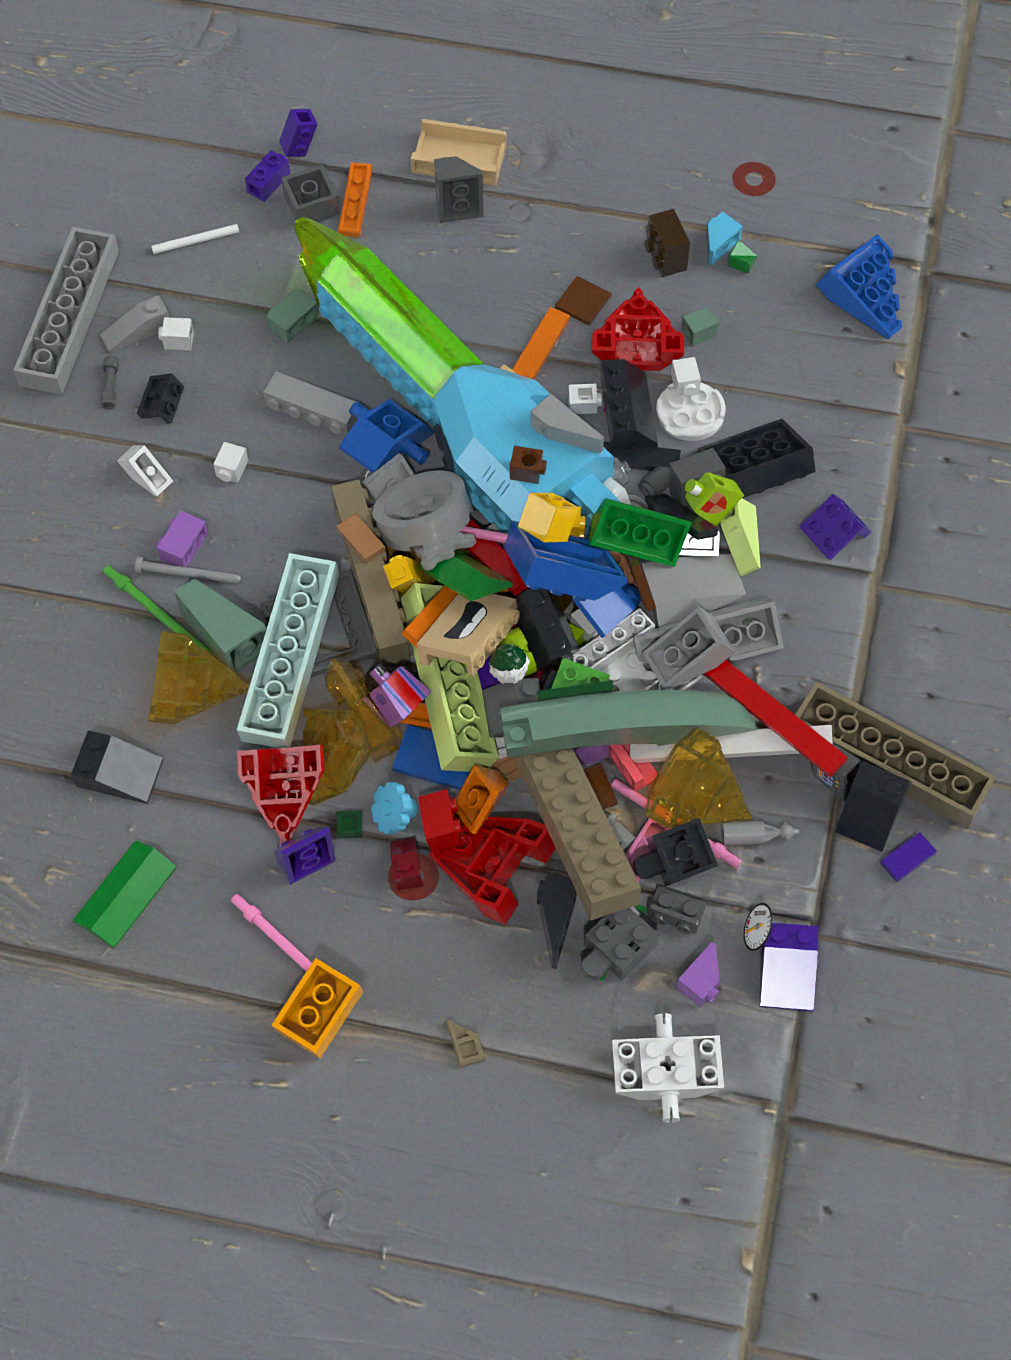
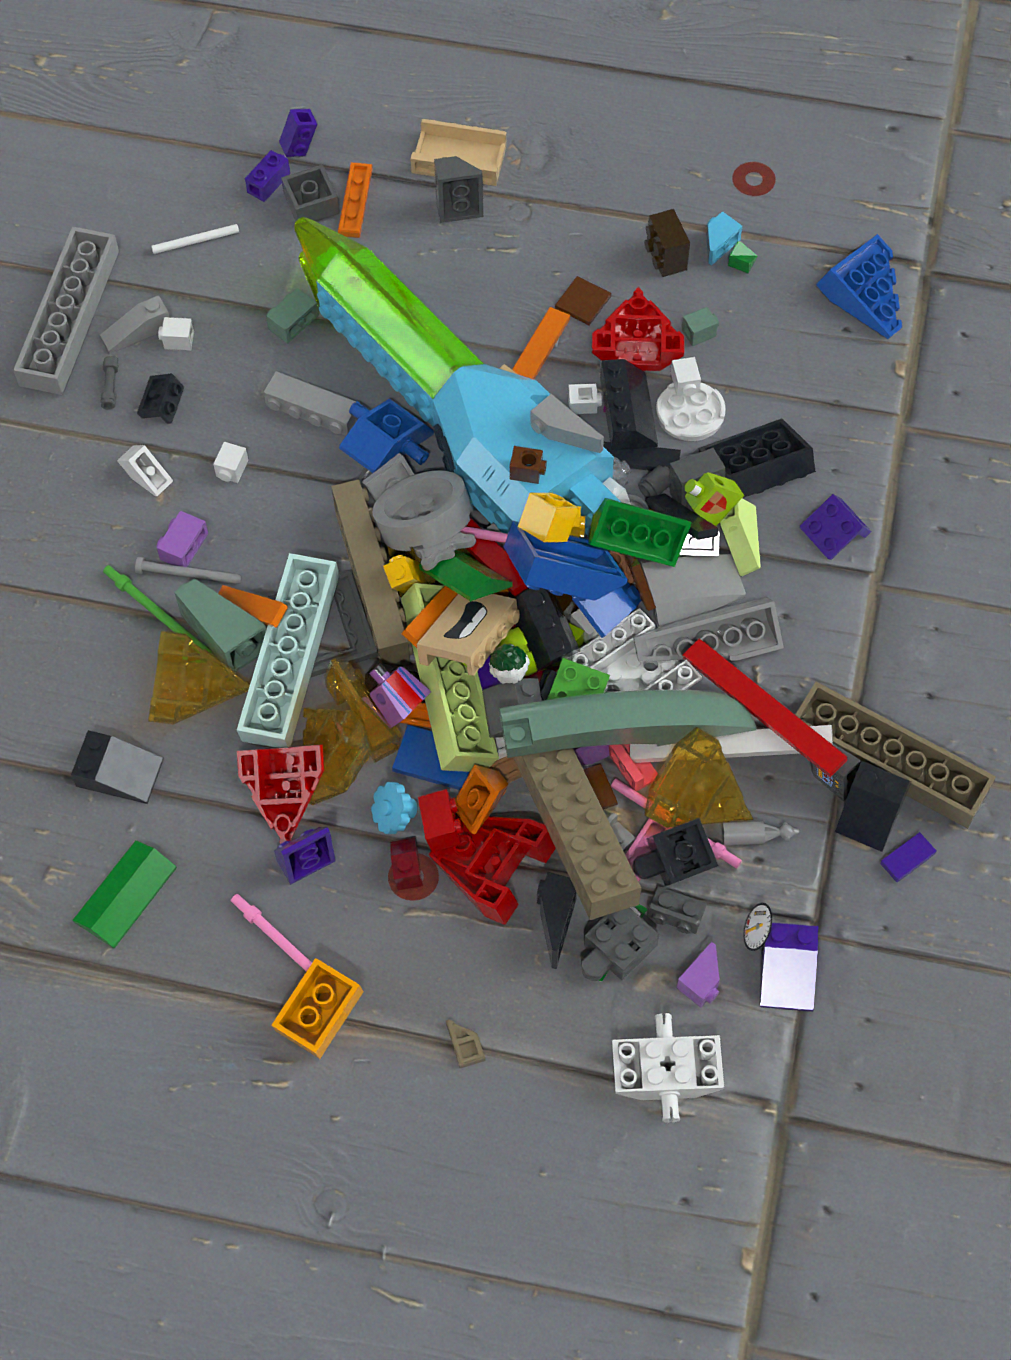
(262, 608): none -> orange tile
(349, 824): dark green tile -> none
(360, 538): medium nougat tile -> none
(591, 688): dark green tile -> none
(688, 649): light grey slope -> none

